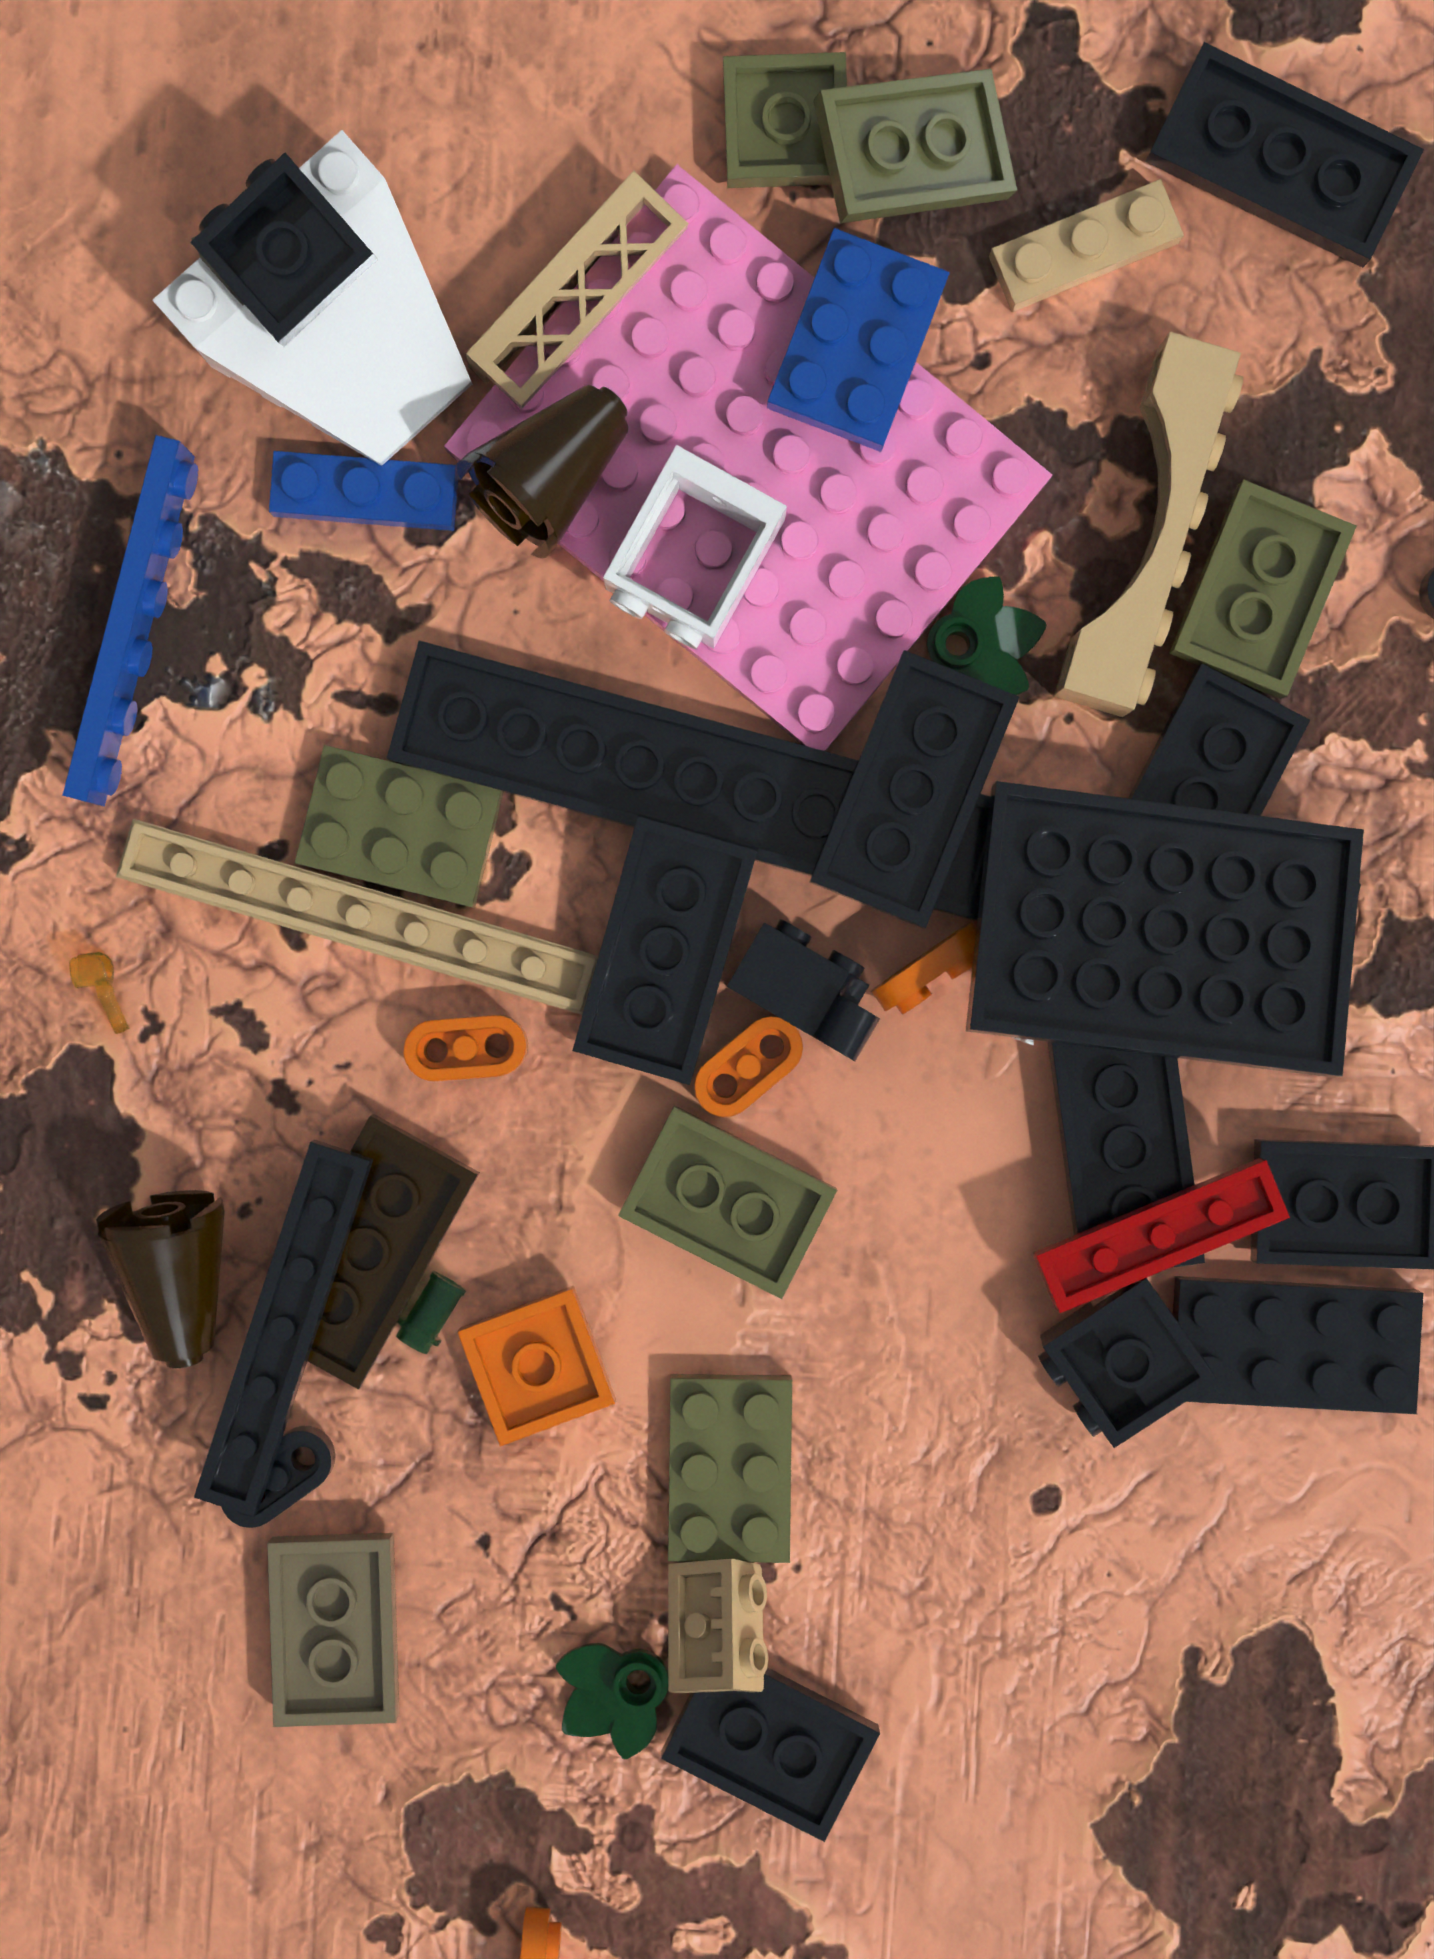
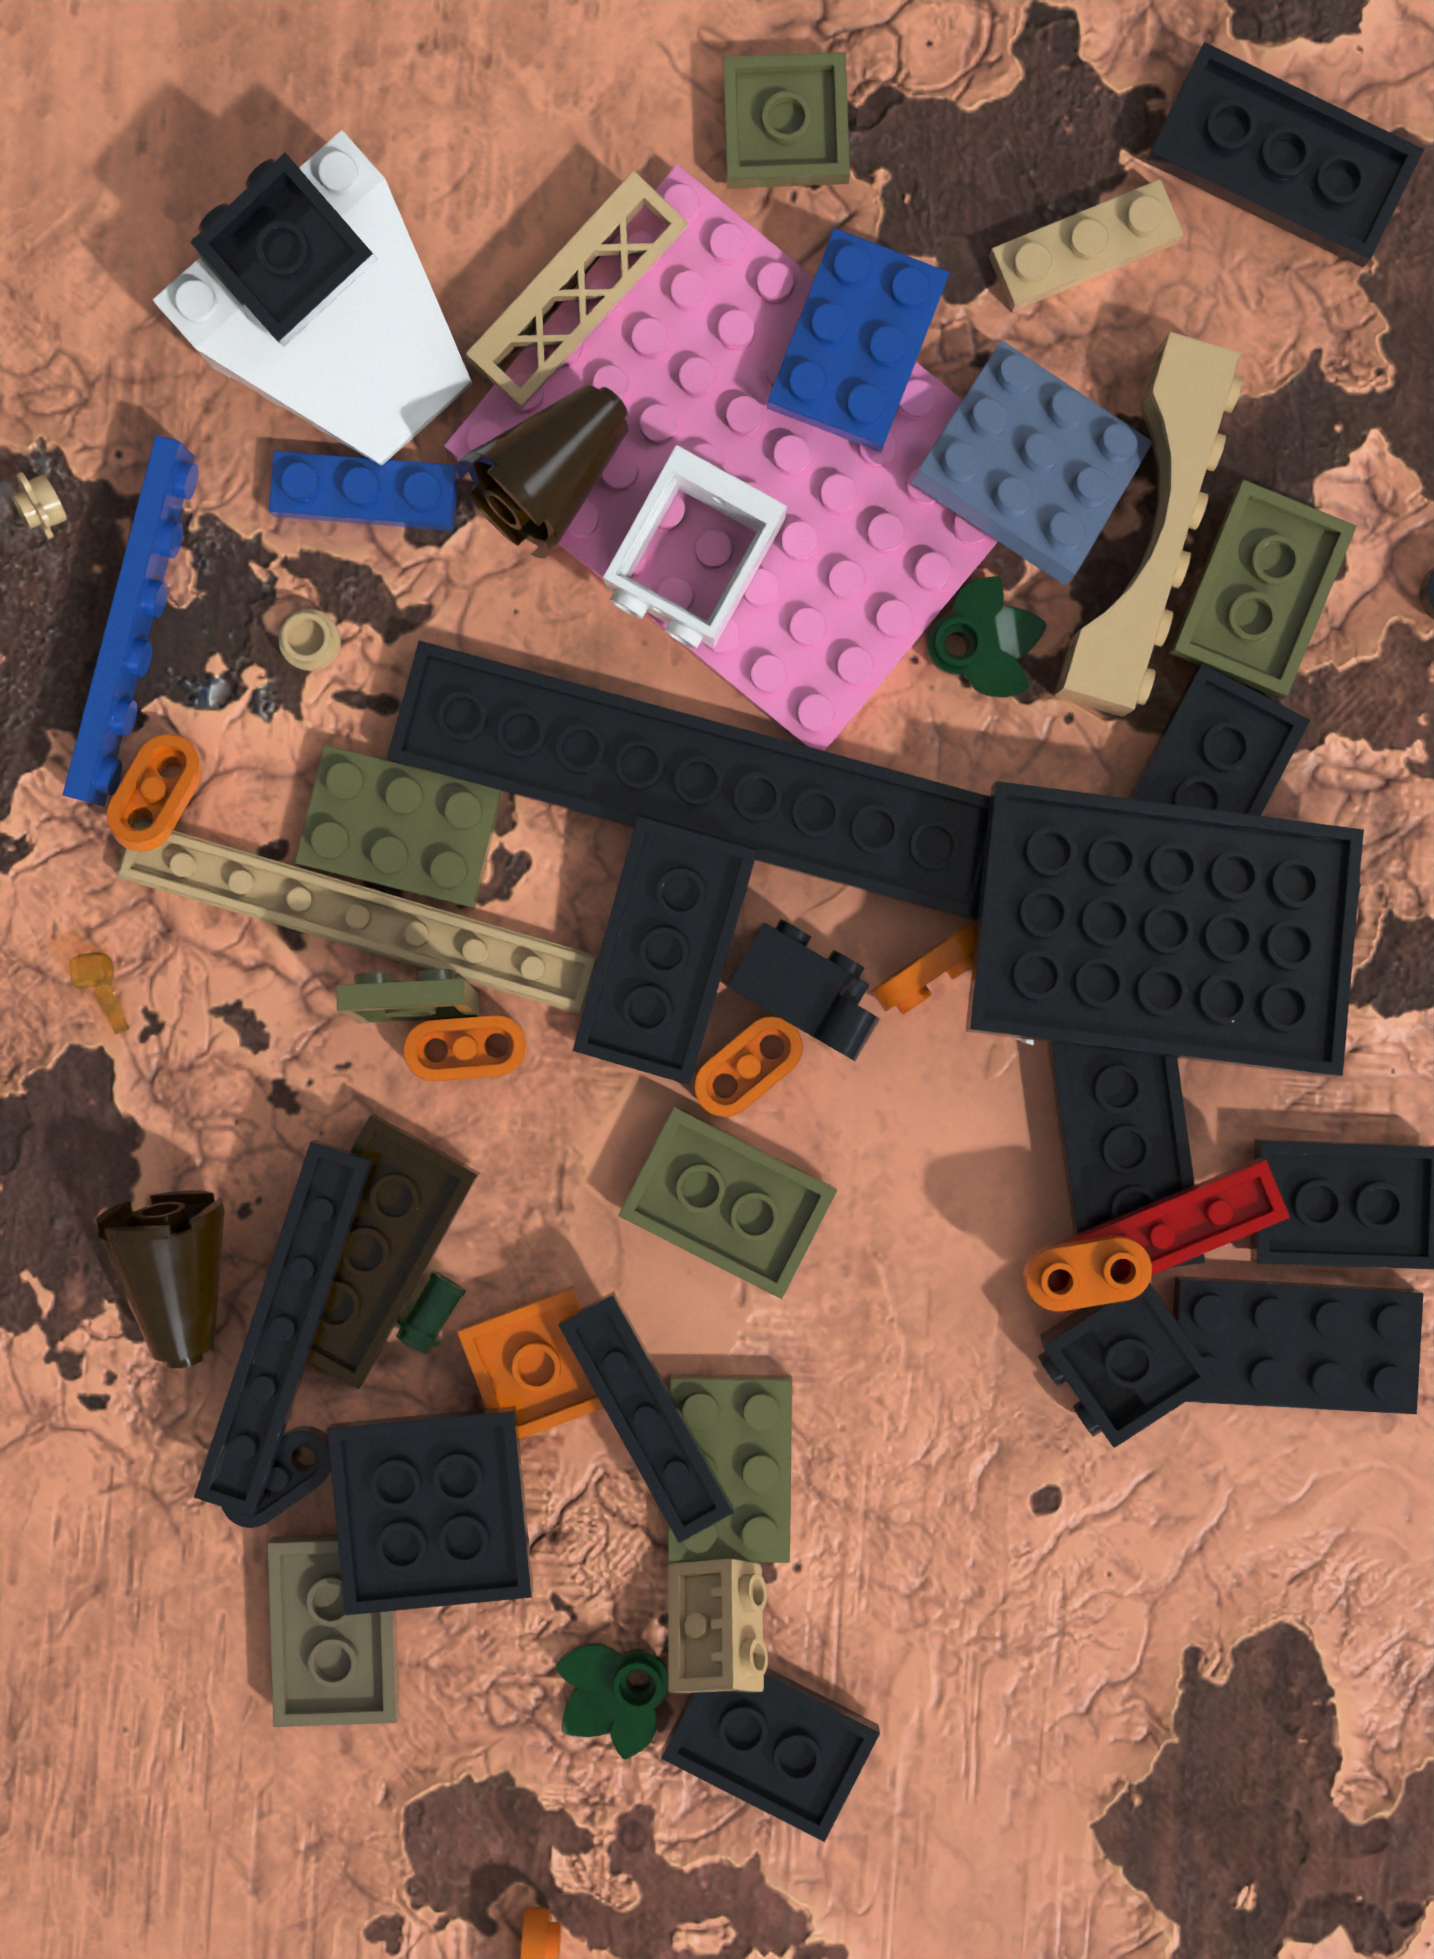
(38, 504): none -> tan plate
(153, 796): none -> orange plate
(309, 640): none -> tan plate
(430, 1510): none -> black plate
(432, 997): none -> olive plate
(646, 1417): none -> black plate
(914, 789): black plate -> none
(915, 145): olive plate -> none
(1032, 463): none -> sand blue plate
(1089, 1274): none -> orange plate

